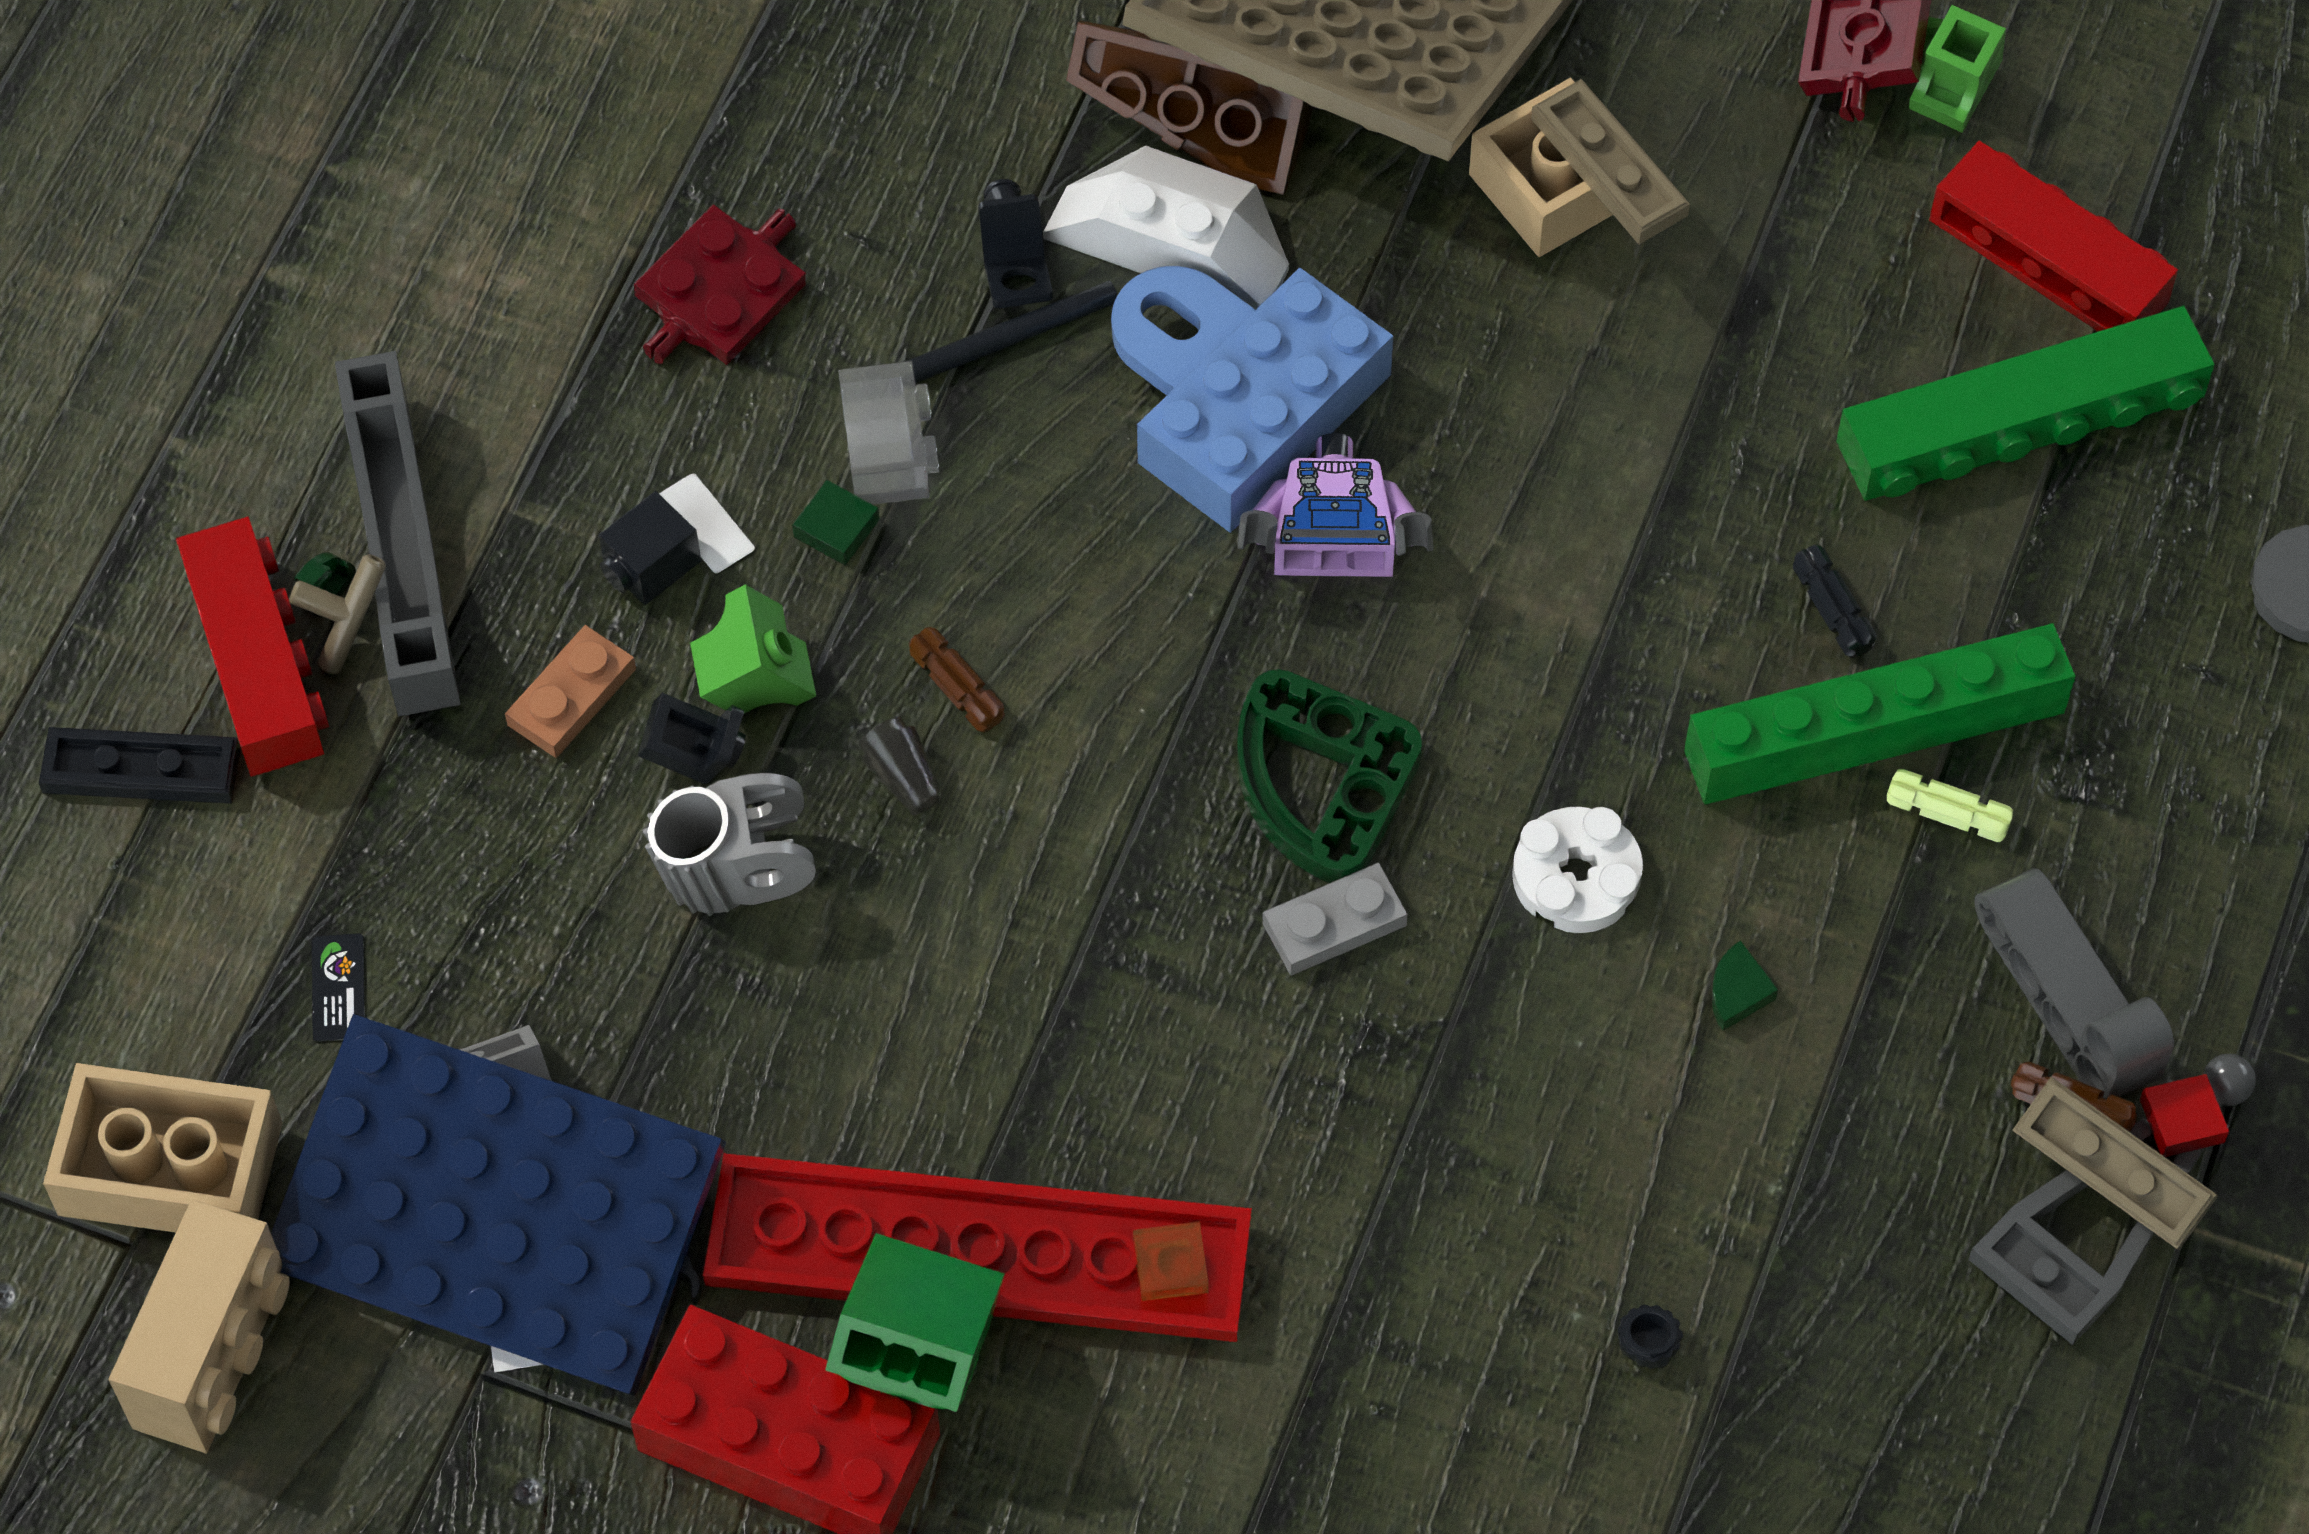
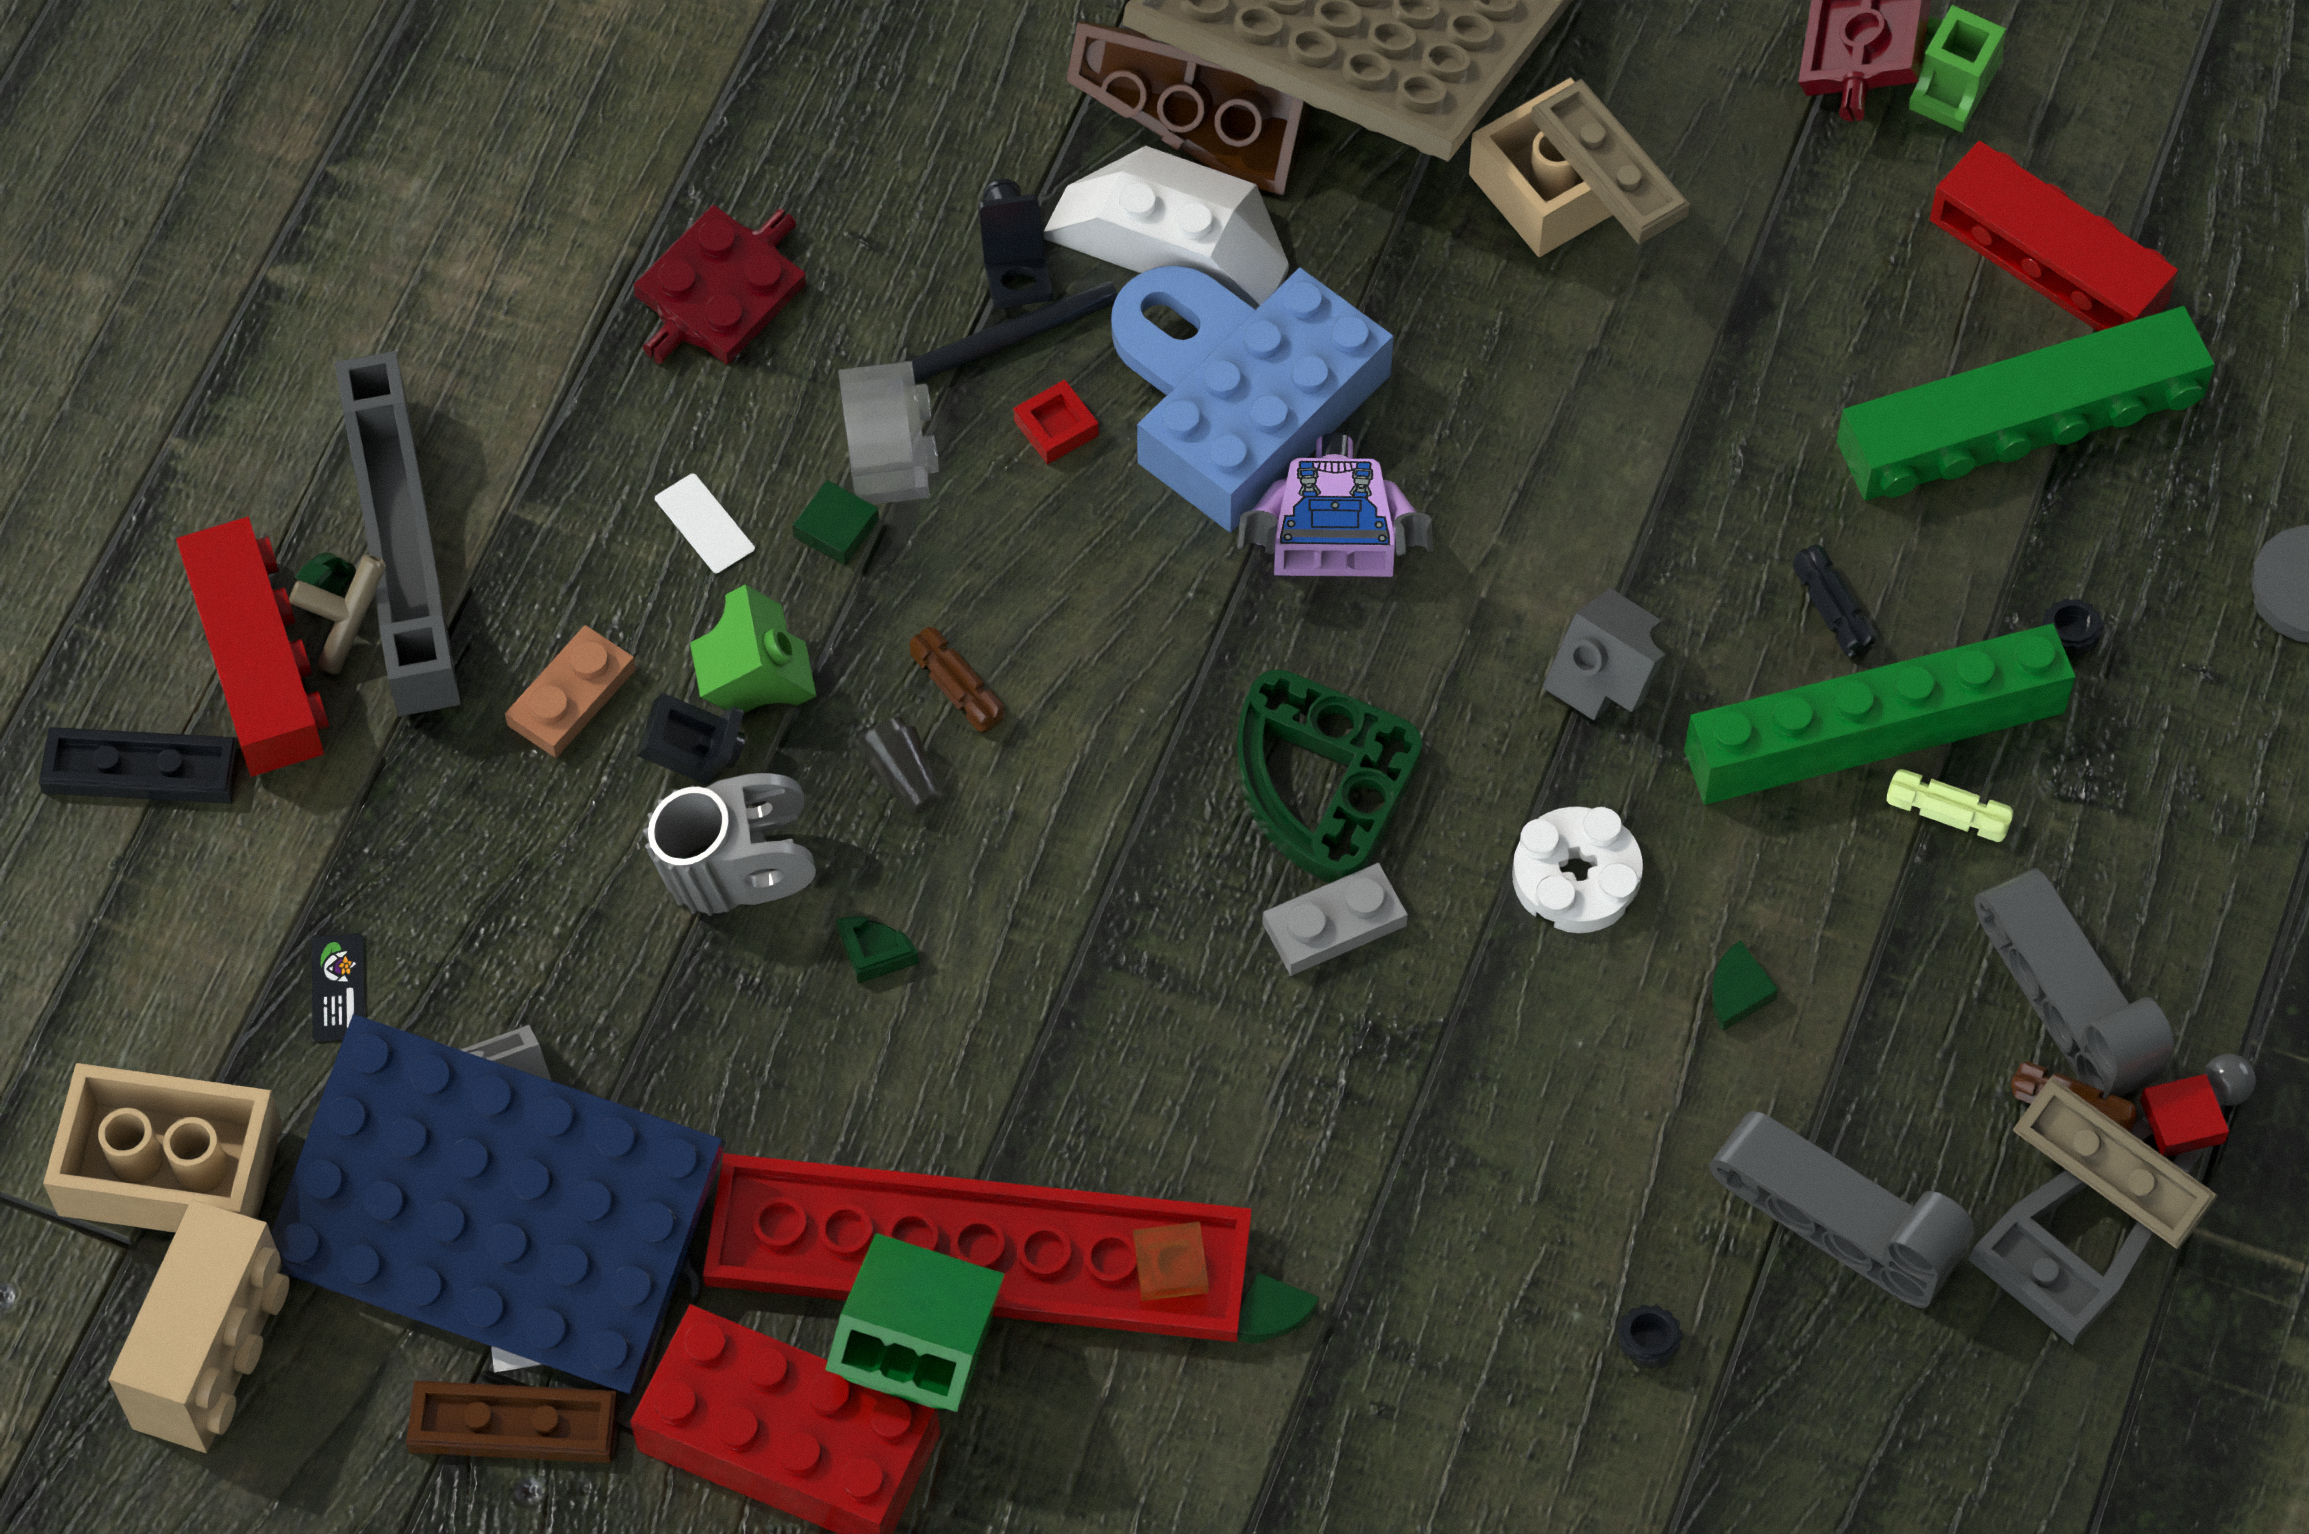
(512, 1421): none -> reddish brown tile
(648, 549): black brick -> none
(874, 947): none -> dark green tile
(1056, 421): none -> red tile
(1274, 1310): none -> dark green tile
(1606, 656): none -> dark grey brick
(1842, 1211): none -> dark grey beam
(2076, 625): none -> black piece

